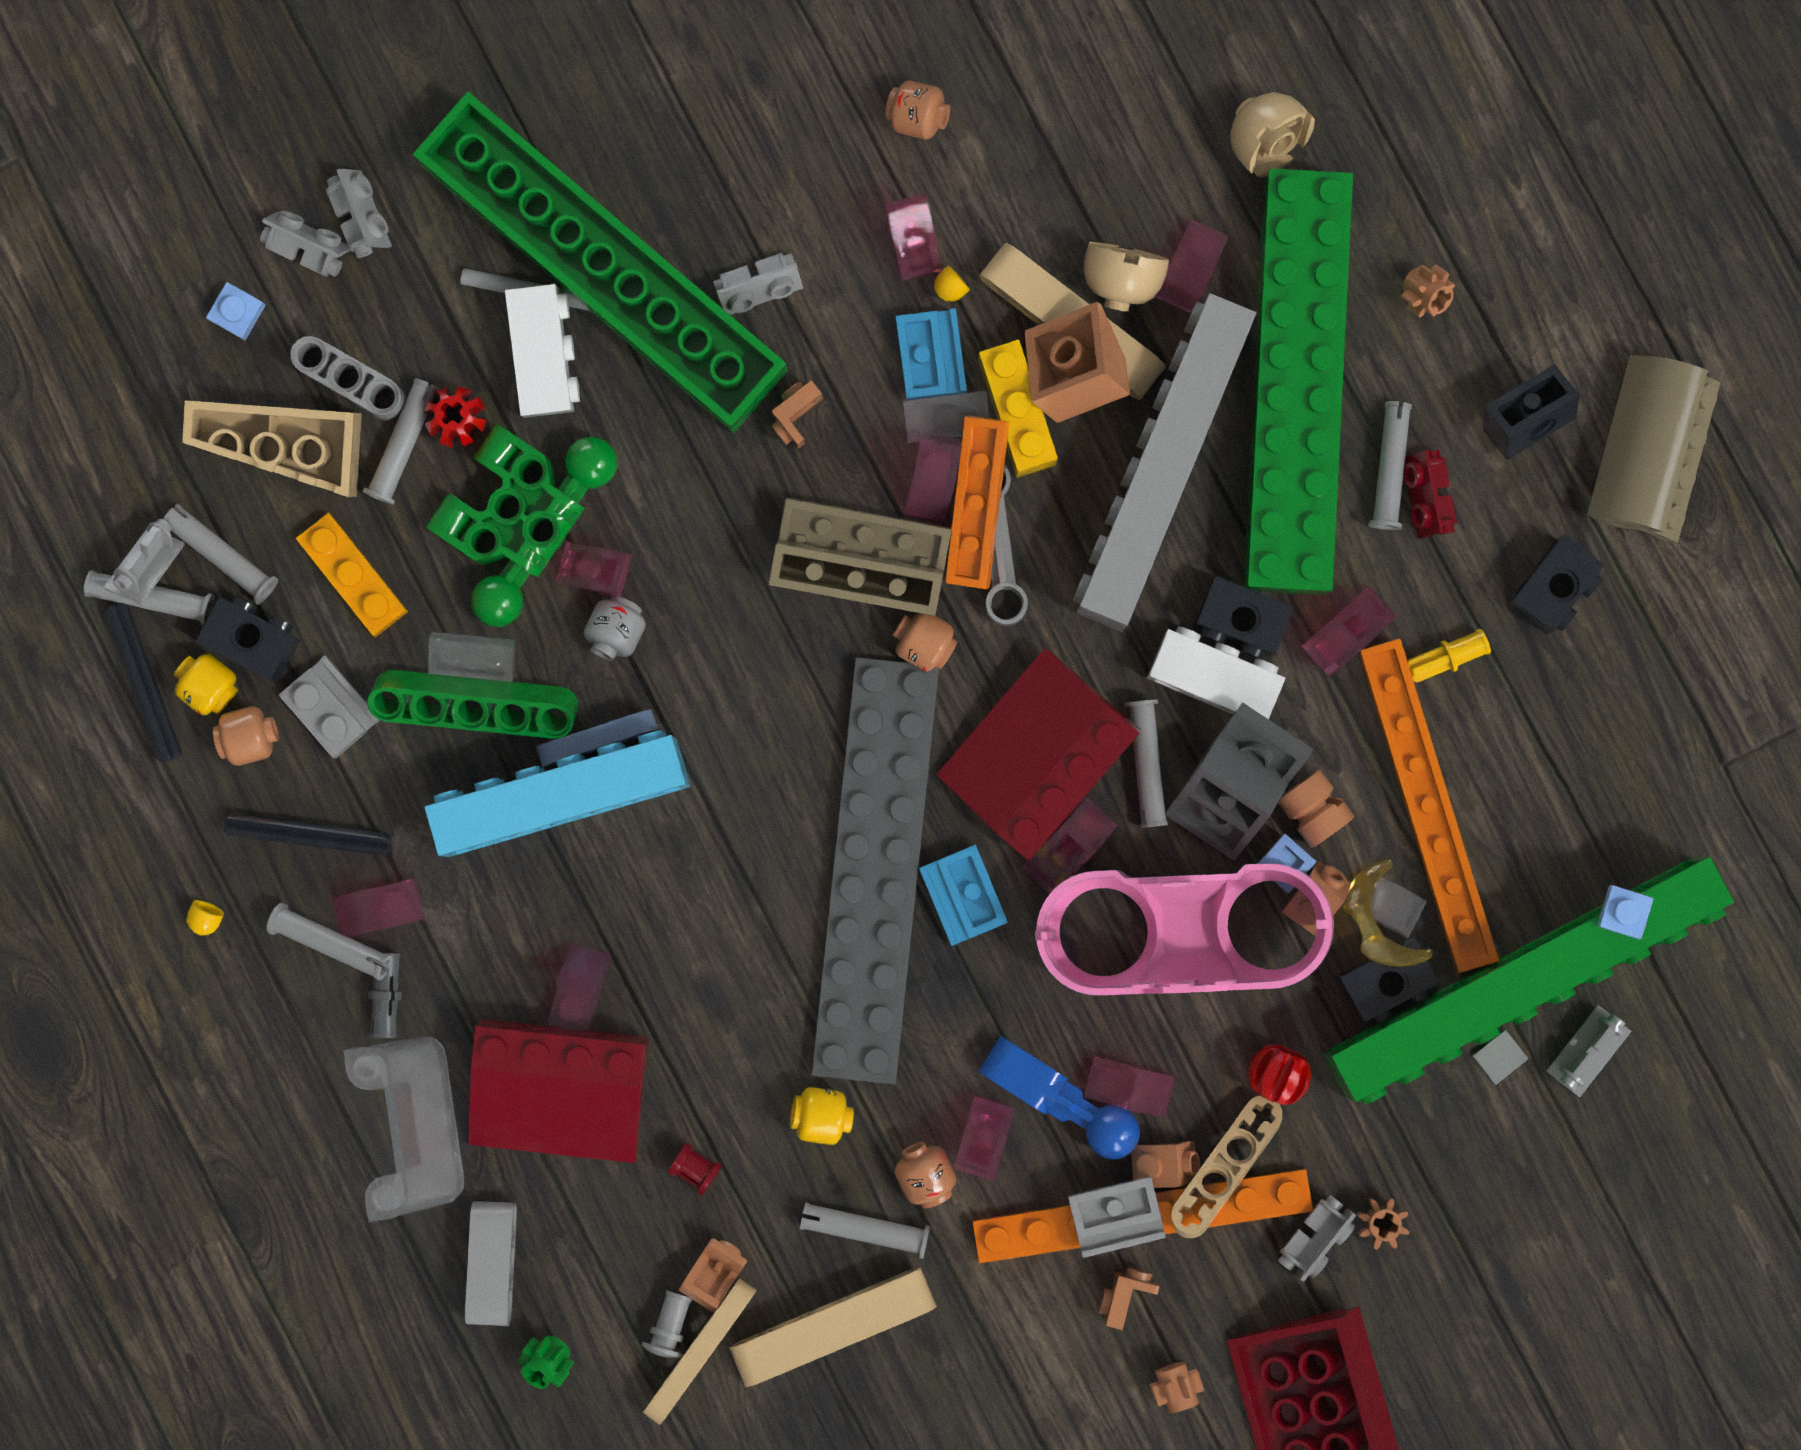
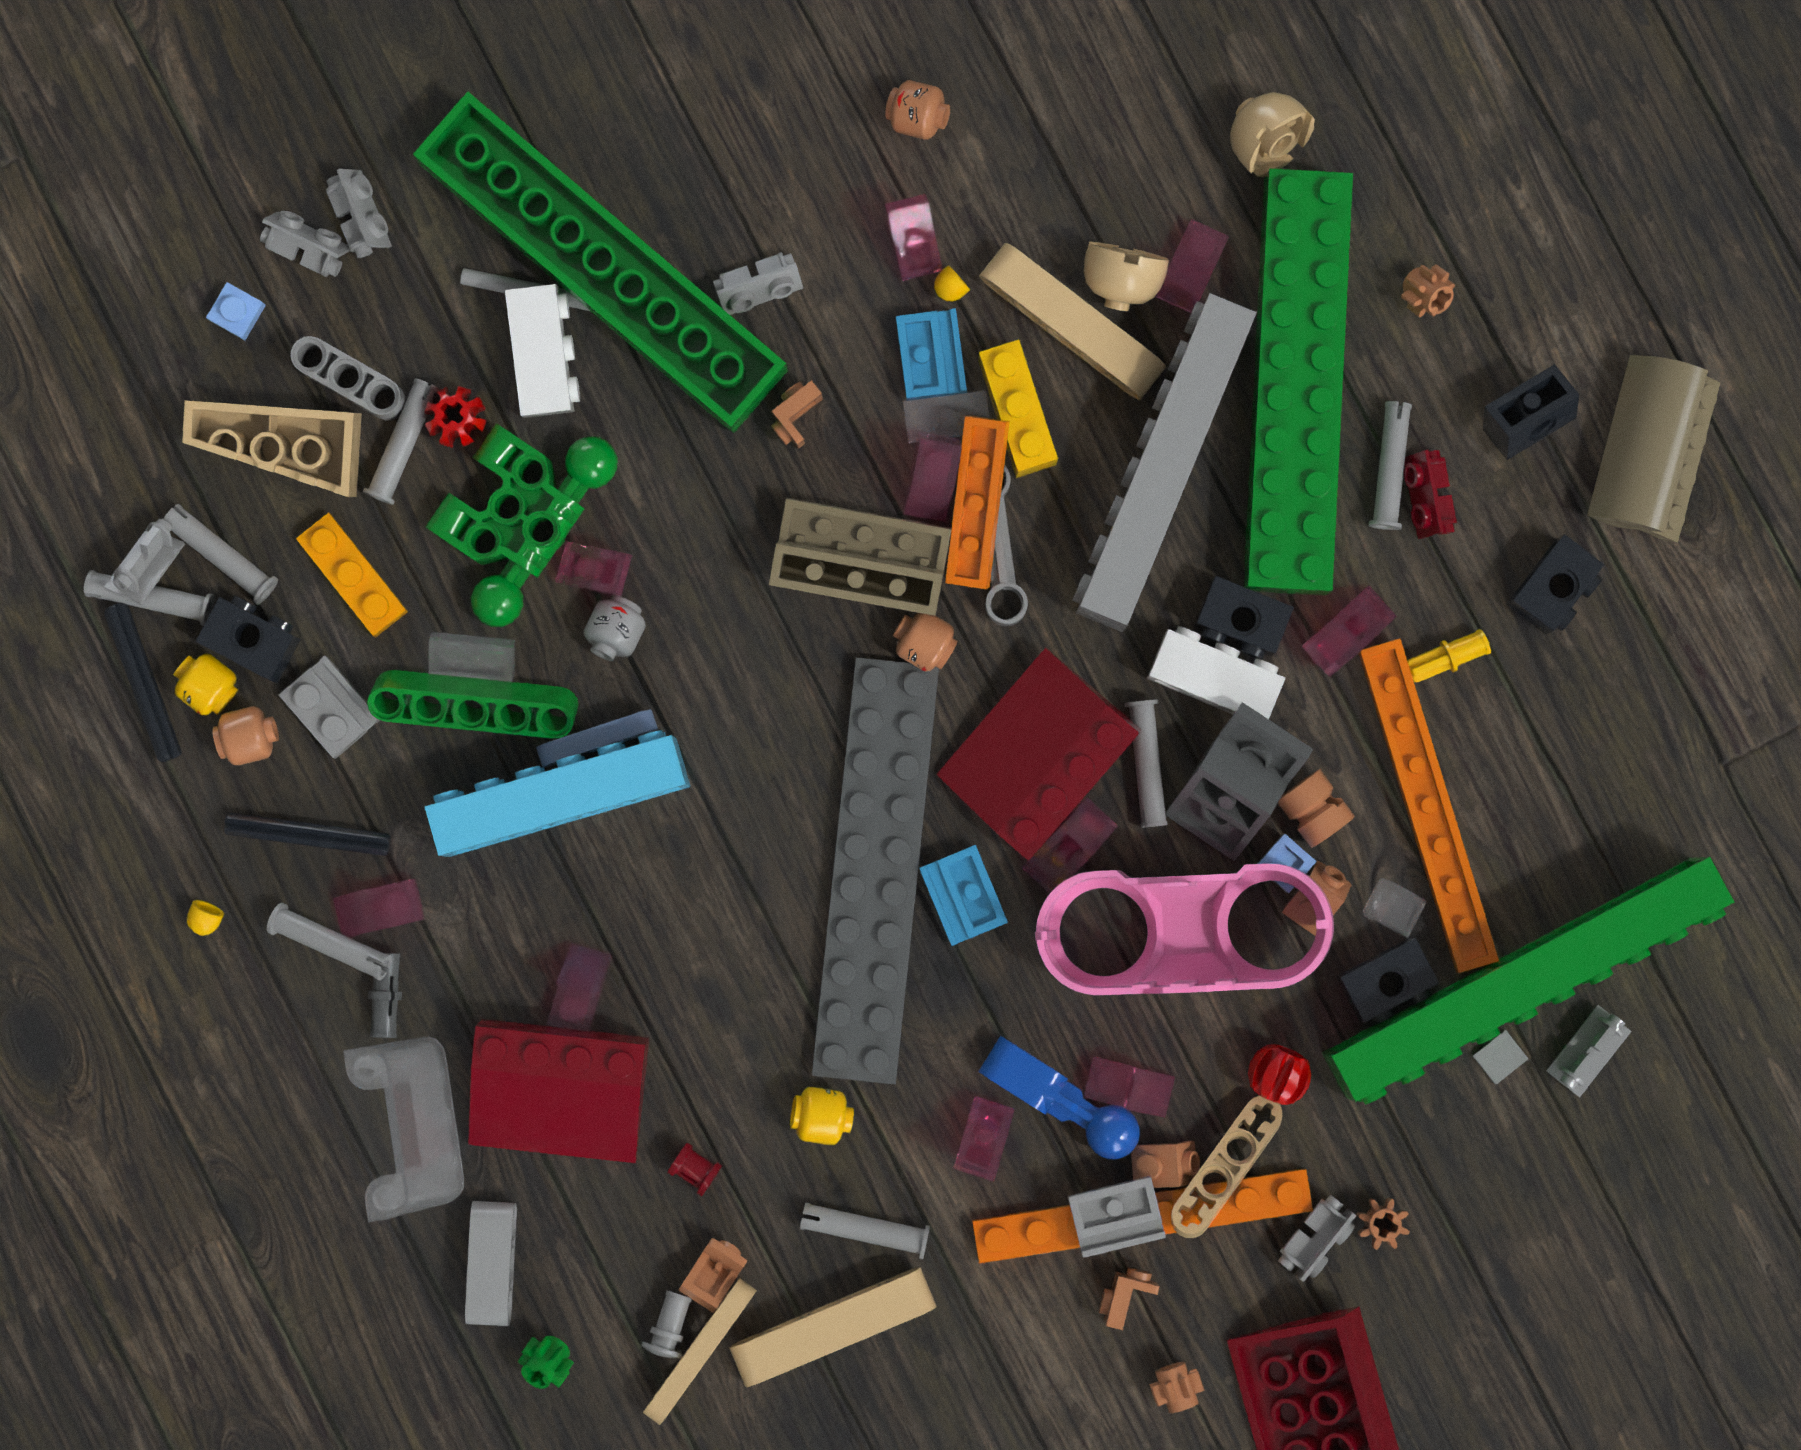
(925, 1175): nougat head -> none
(1075, 363): nougat slope -> none
(1374, 943): clear yellow piece -> none
(1625, 912): light blue plate -> none

